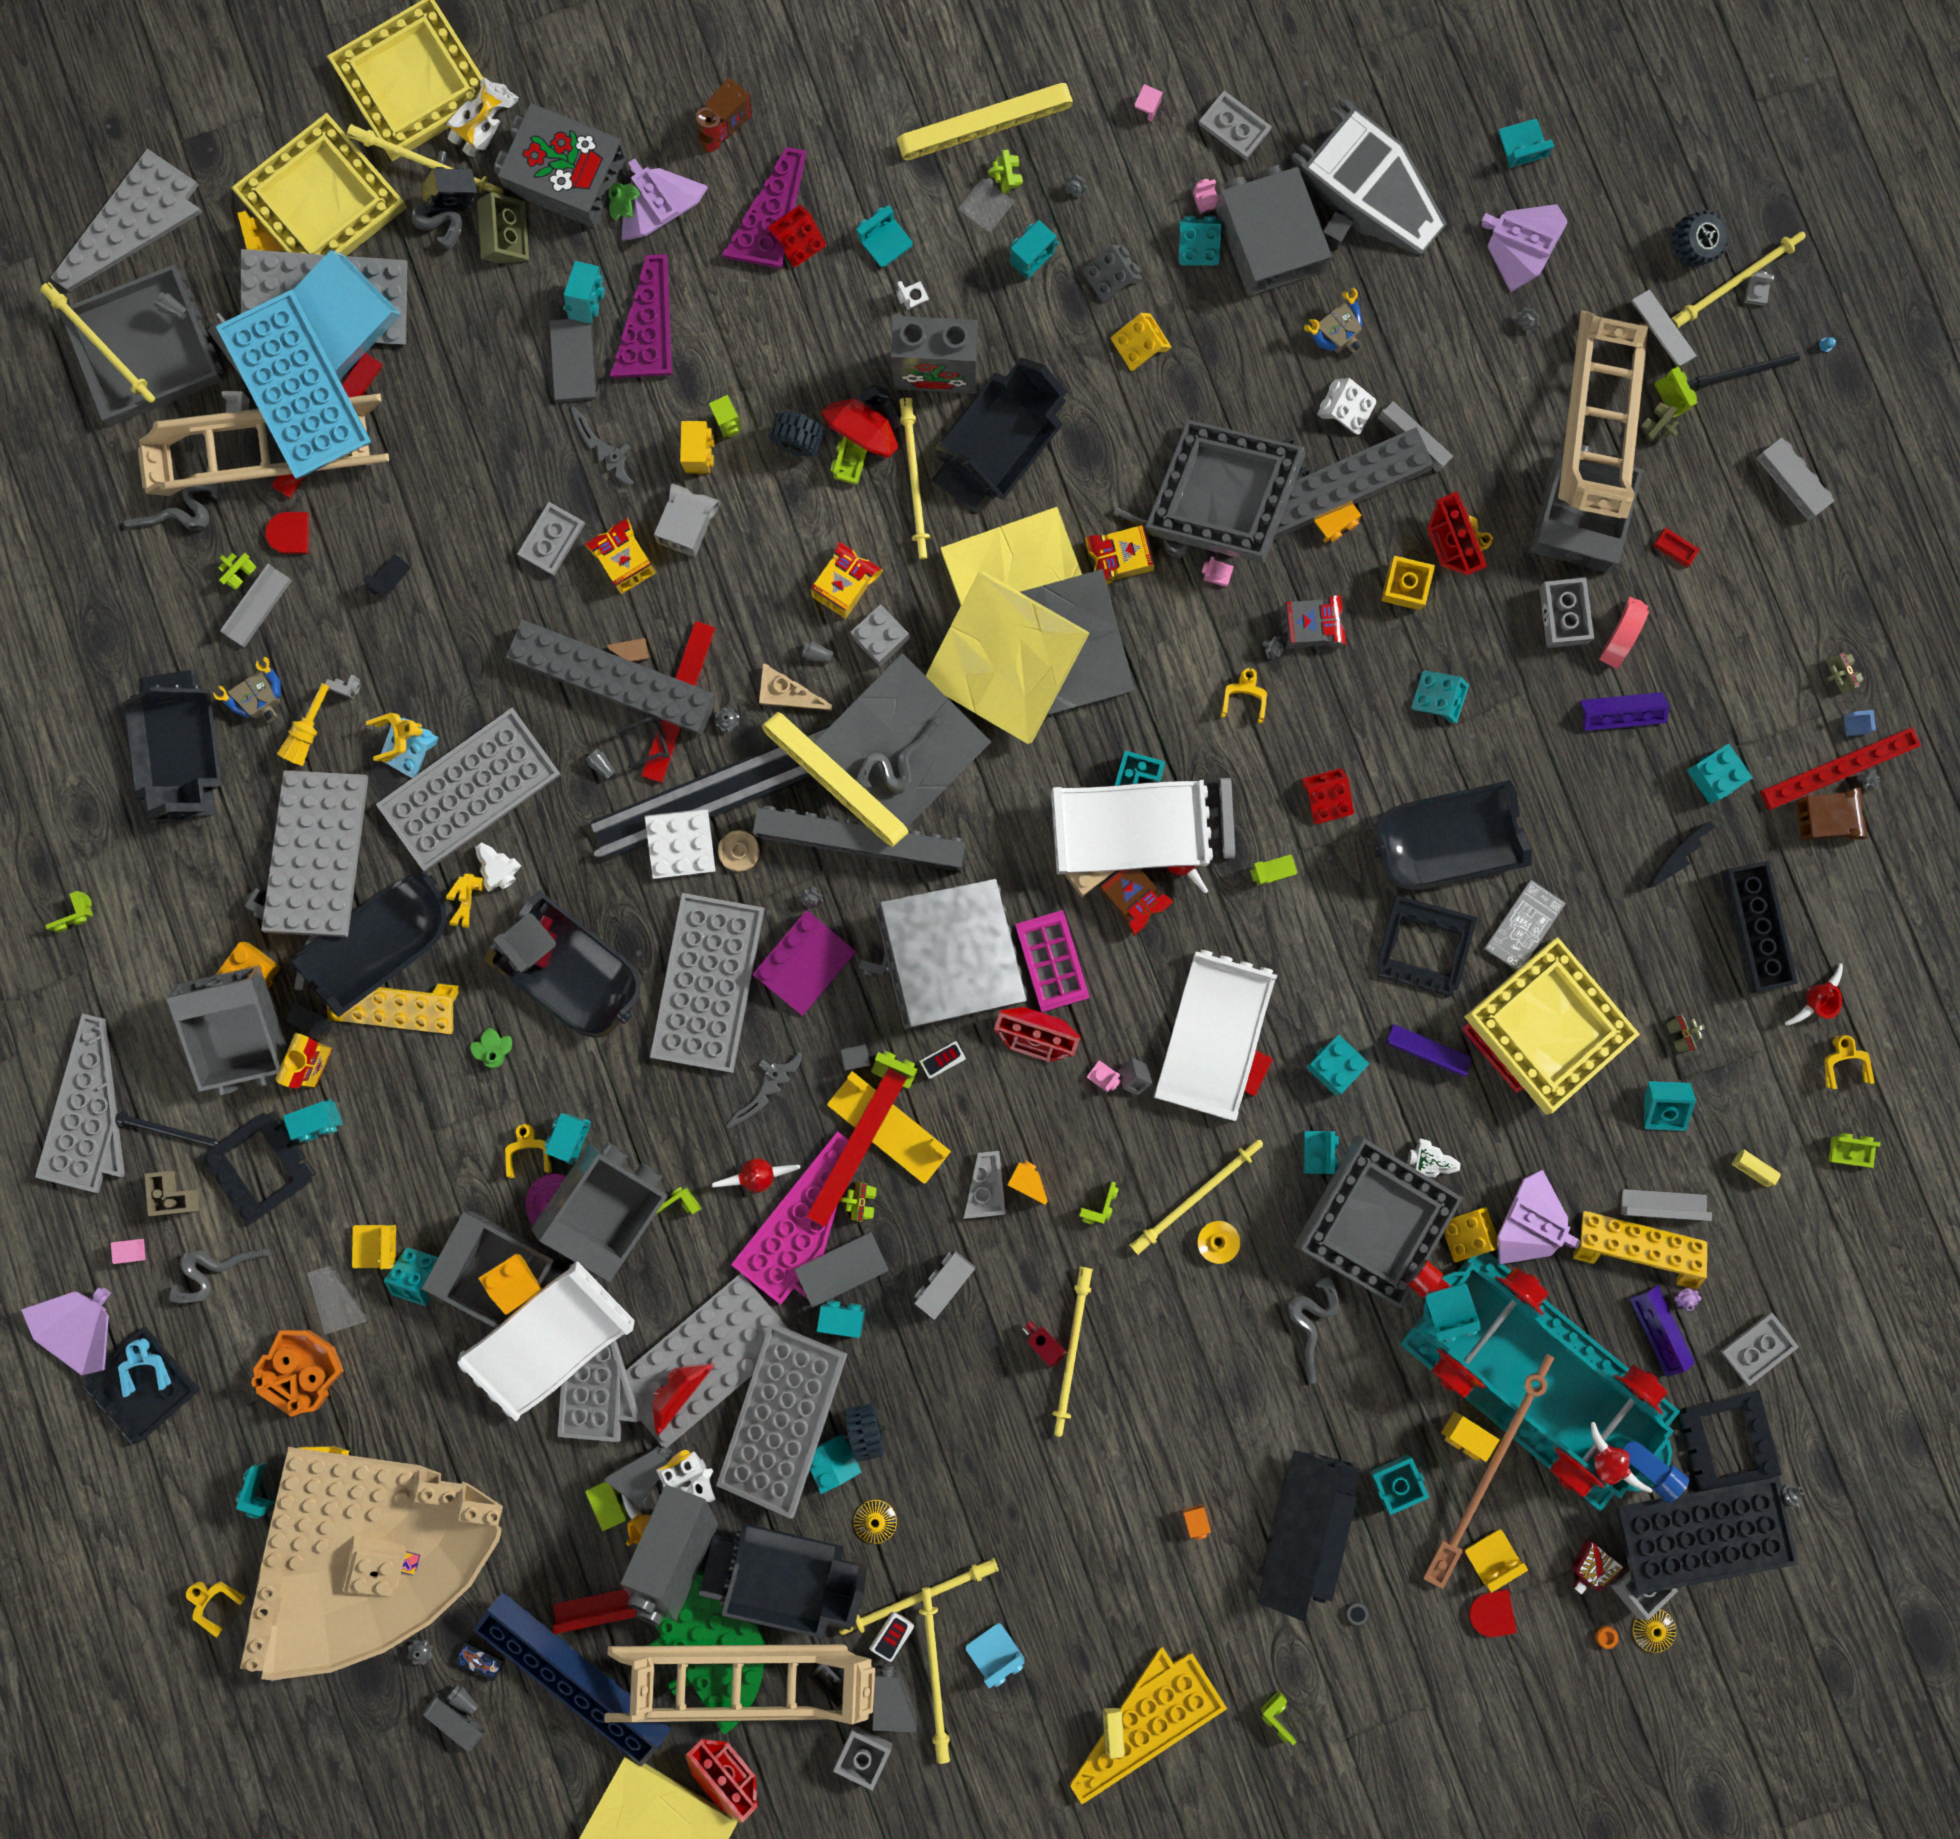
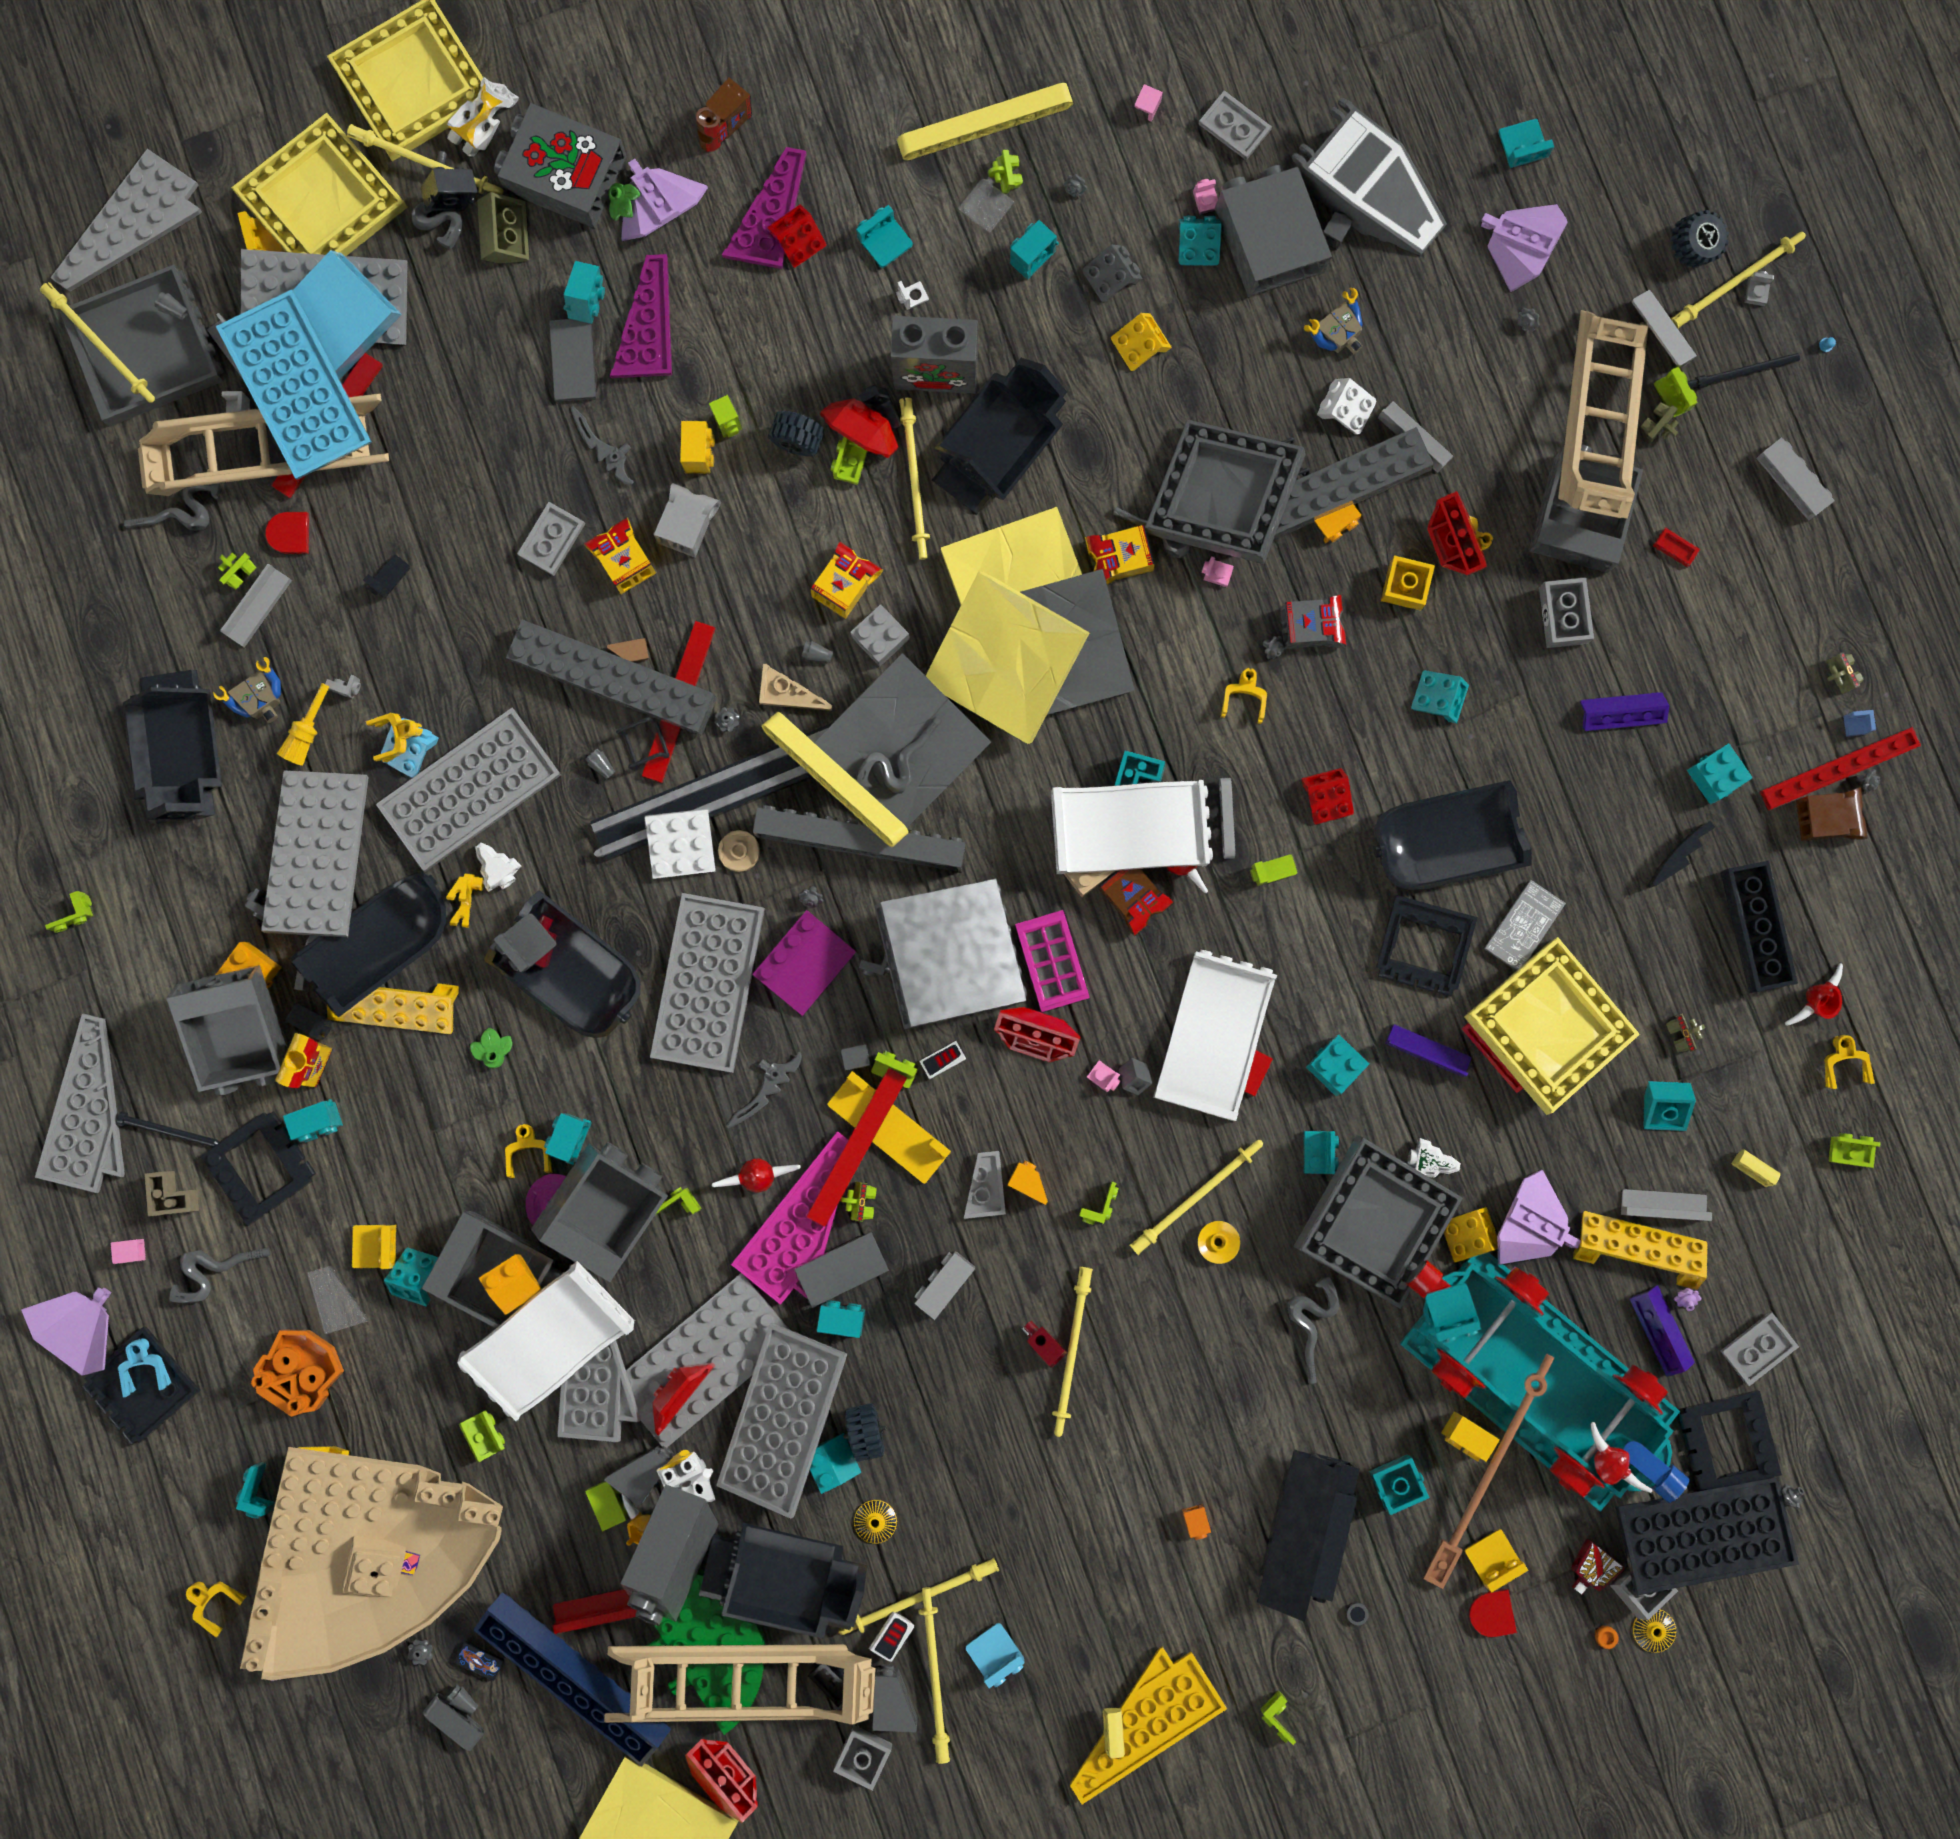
(482, 1436): none -> lime bracket
(1625, 633): coral arch -> none

